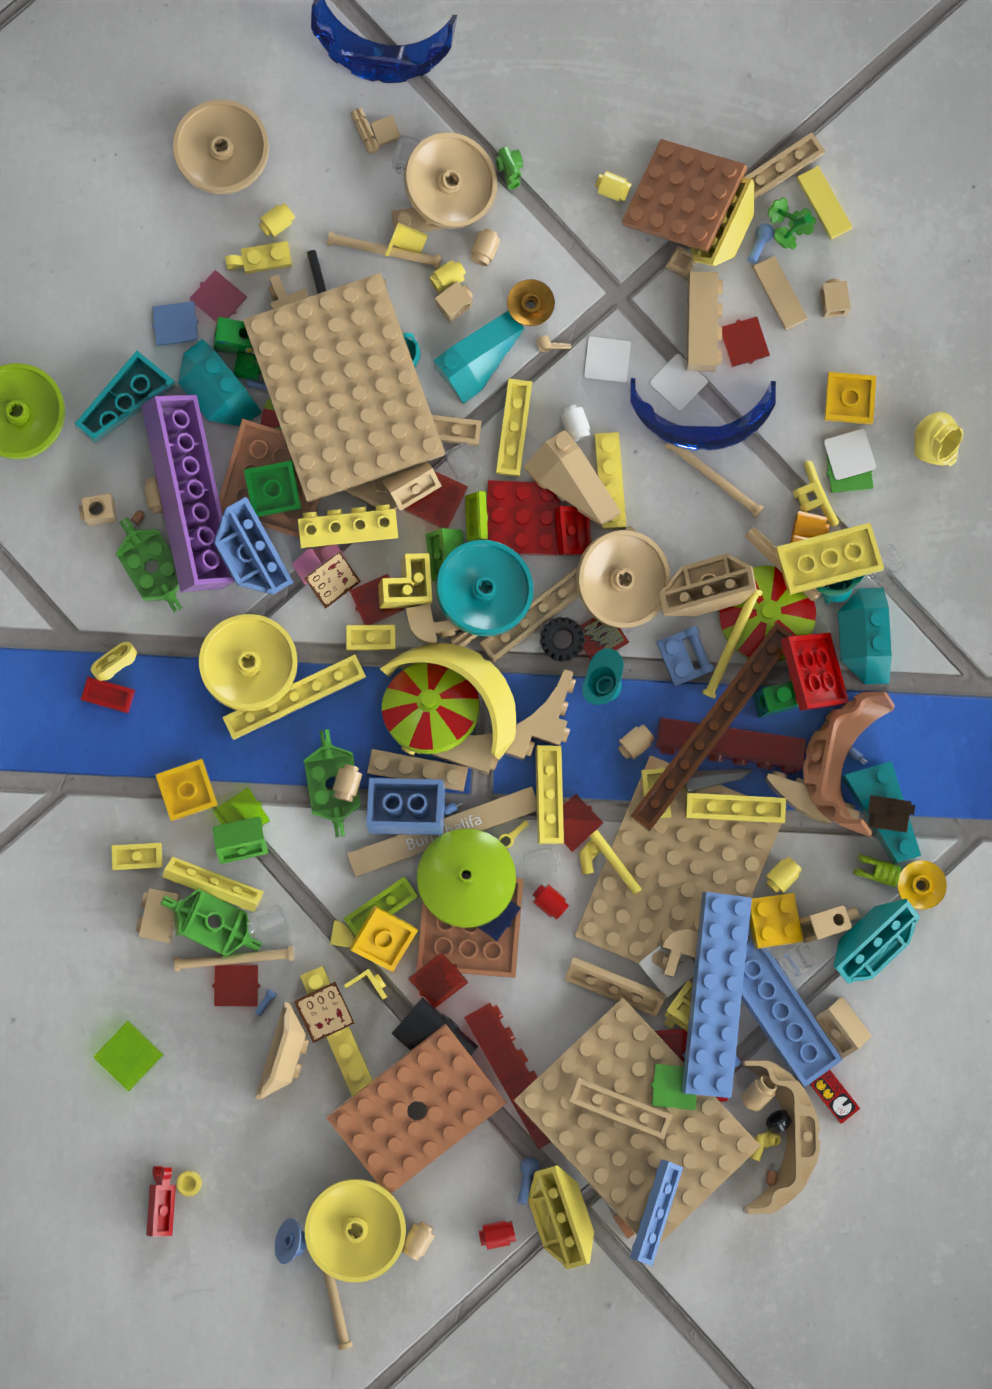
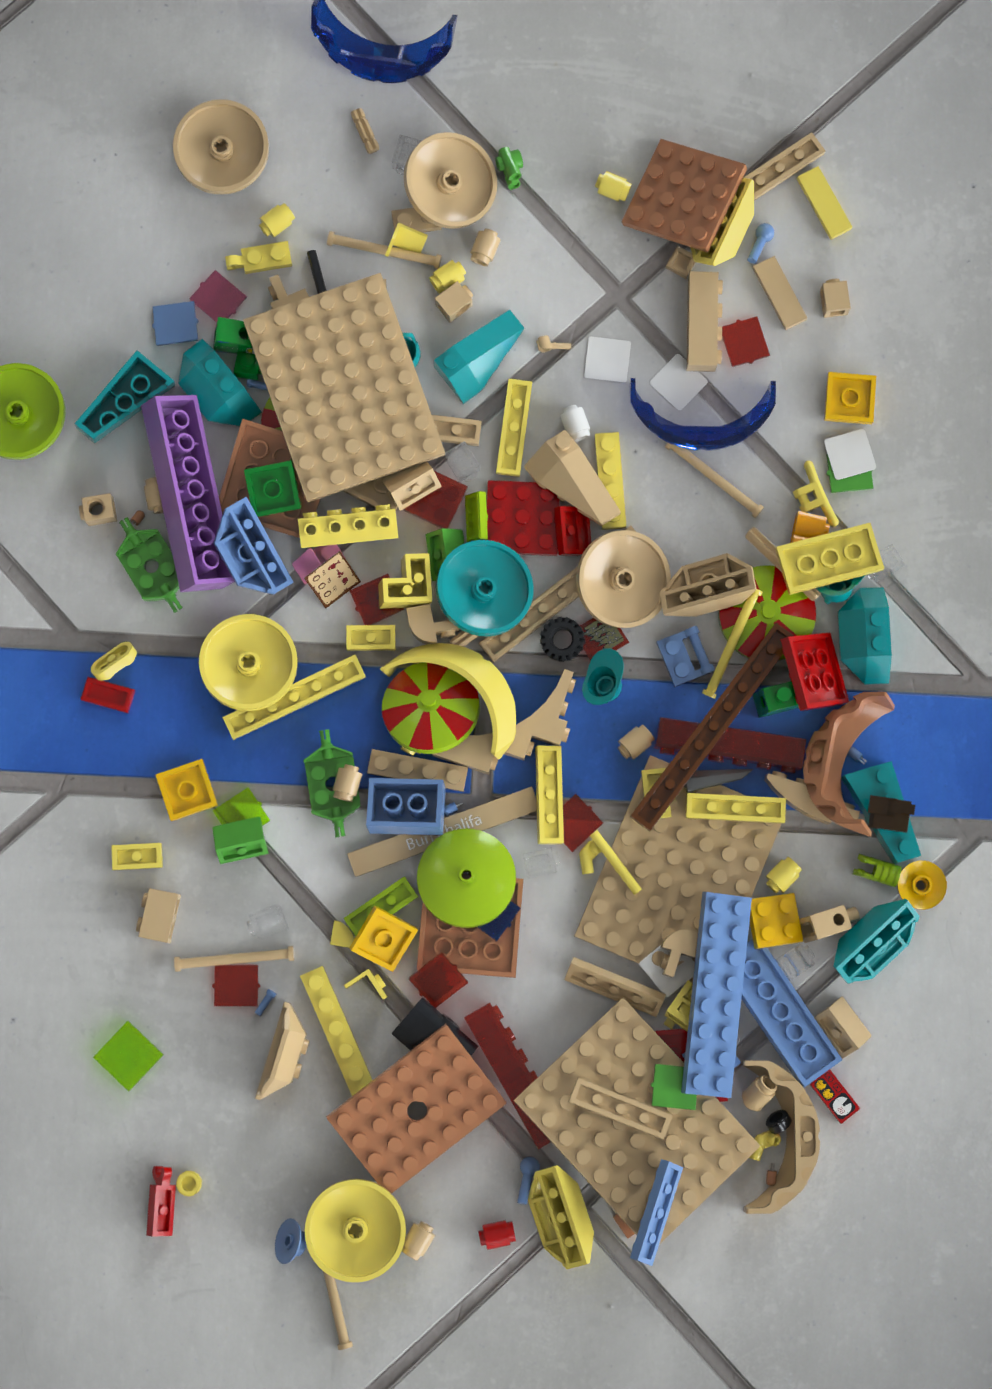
(192, 922): bright green plate -> none
(213, 884): light yellow plate -> none
(324, 1012): tan sticker -> none
(385, 131): tan tile -> none
(513, 834): light yellow hand -> none
(530, 291): pearl gold dish -> none
(550, 901): red brick -> none
(799, 223): bright green plant -> none
(937, 439): light yellow helmet -> none

